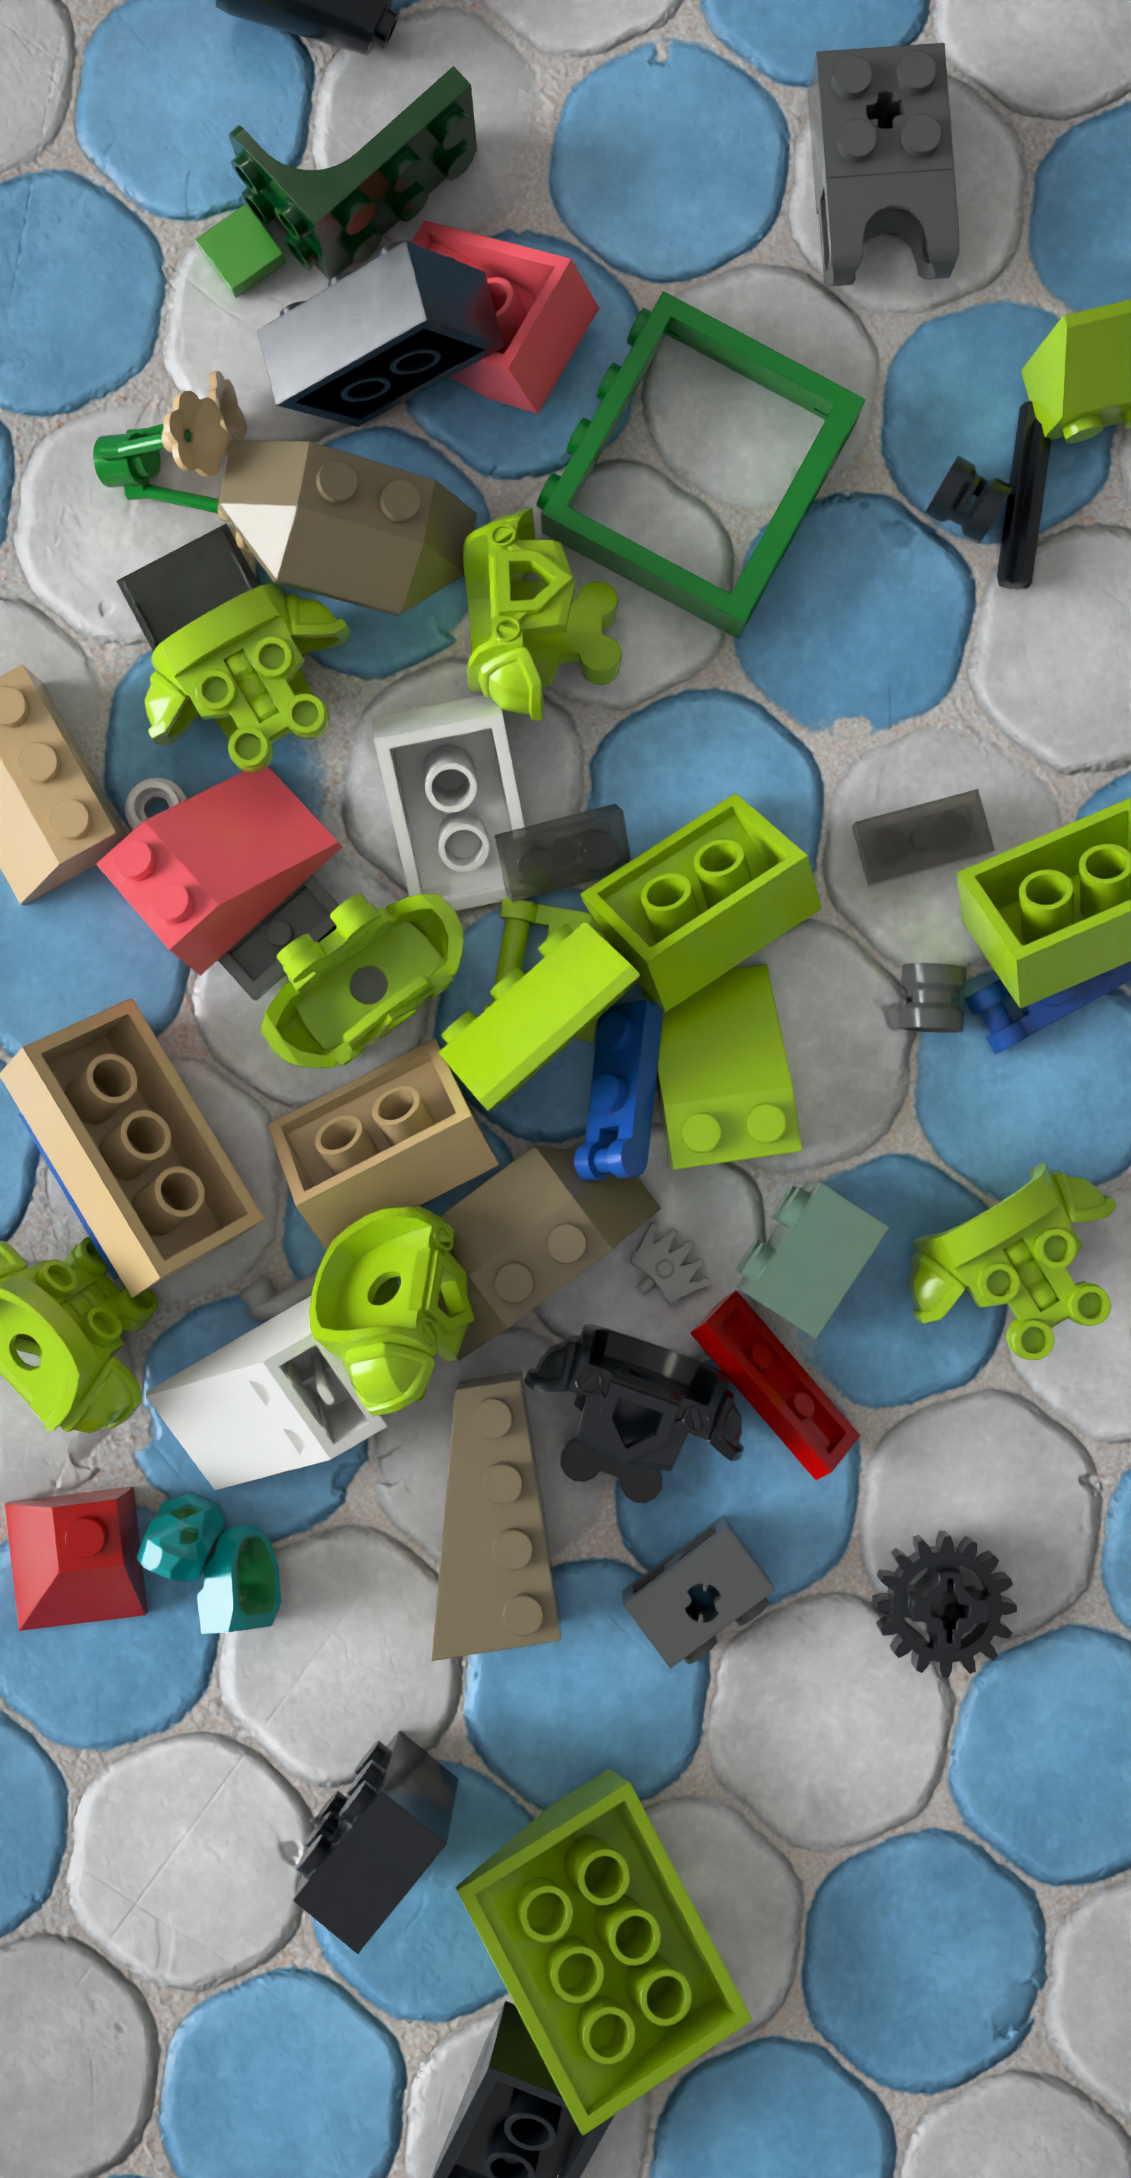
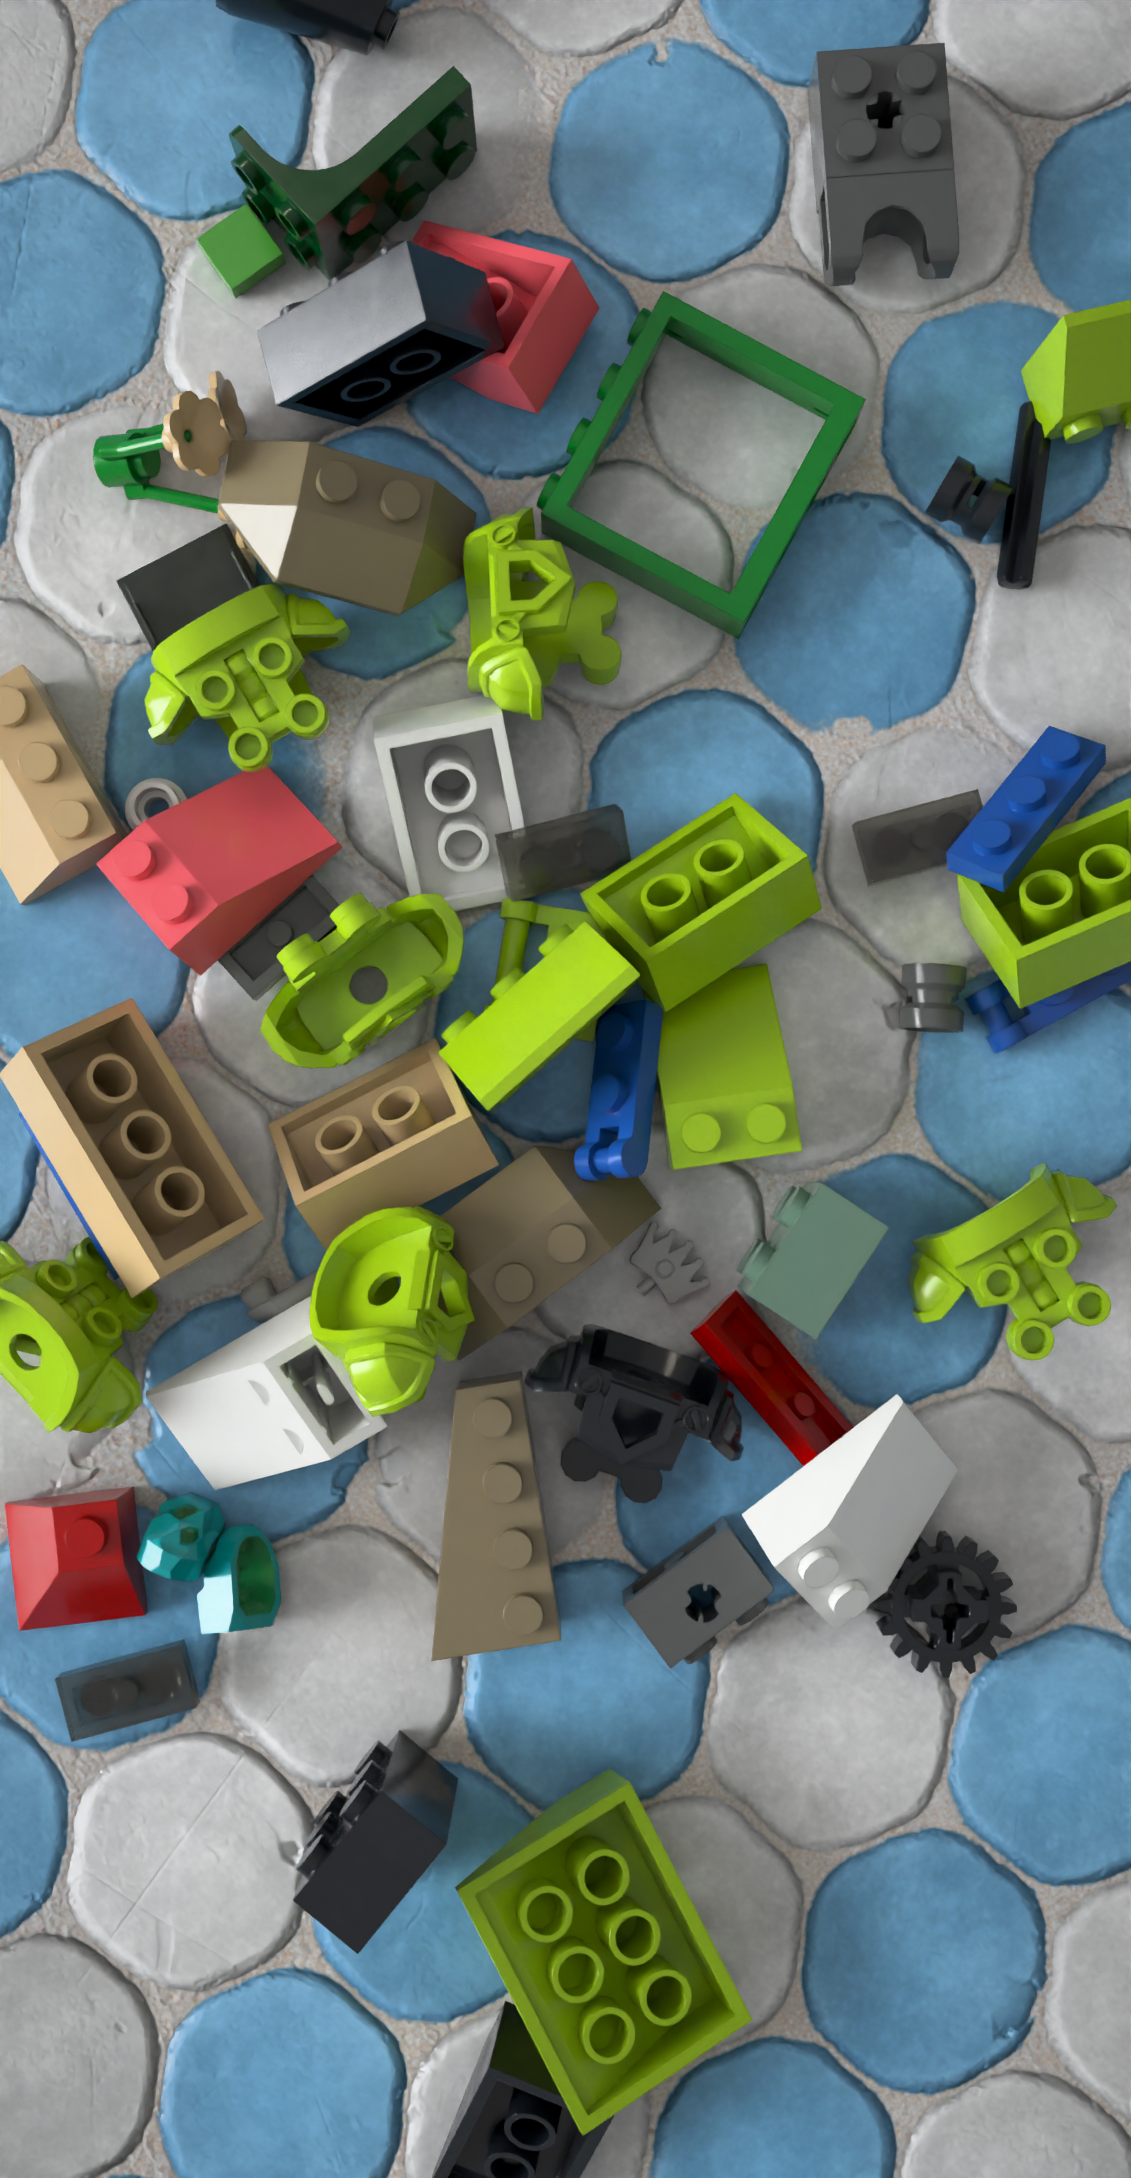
(127, 1690): none -> clear smoke plate
(854, 1512): none -> white slope
(1026, 808): none -> blue plate

